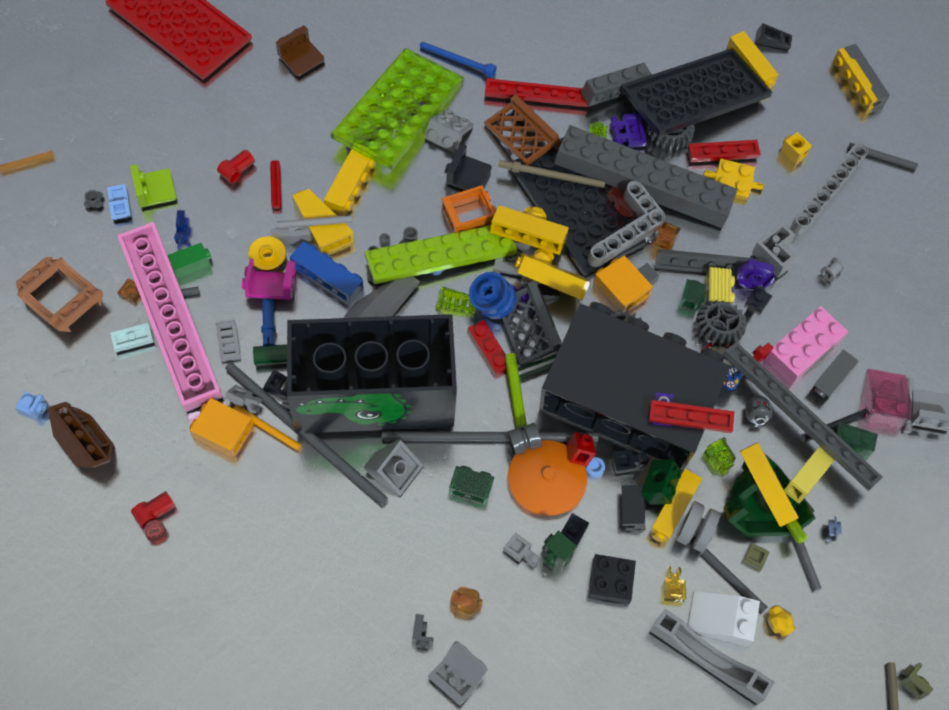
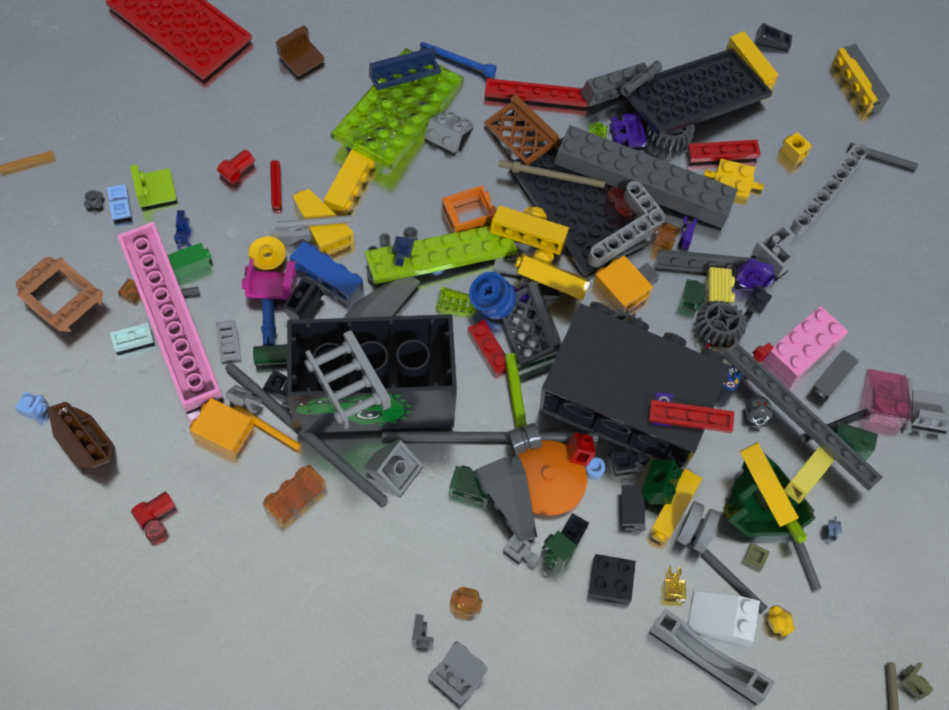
(294, 494): none -> clear orange brick
(303, 300): none -> black brick
(358, 363): none -> light grey fence
(402, 65): none -> dark blue fence
(402, 248): none -> dark blue plate
(465, 171): black bracket -> none
(508, 487): none -> dark grey wedge
(646, 74): none -> dark grey pin
(686, 236): none -> dark purple plate
(717, 460): clear neon green brick -> none
(835, 266): light grey bush -> none

